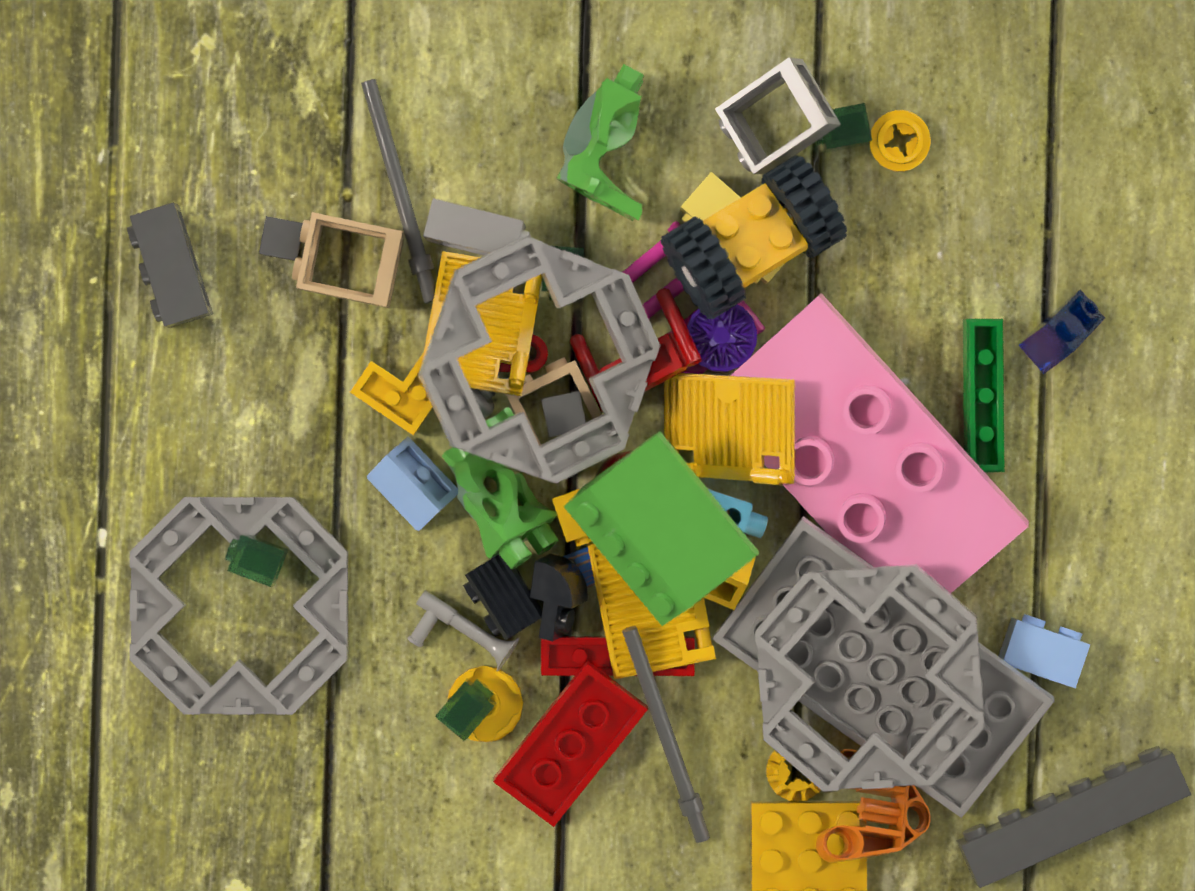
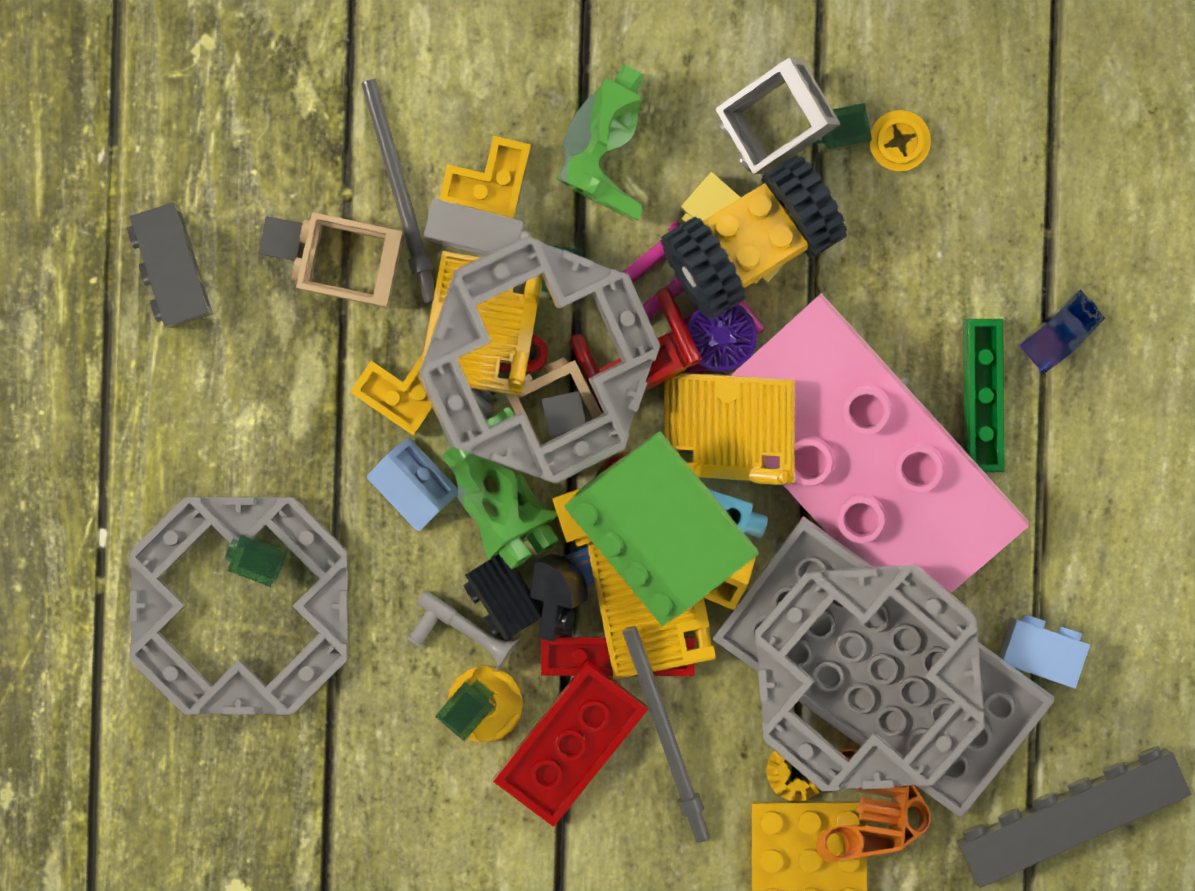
(498, 187): none -> yellow plate

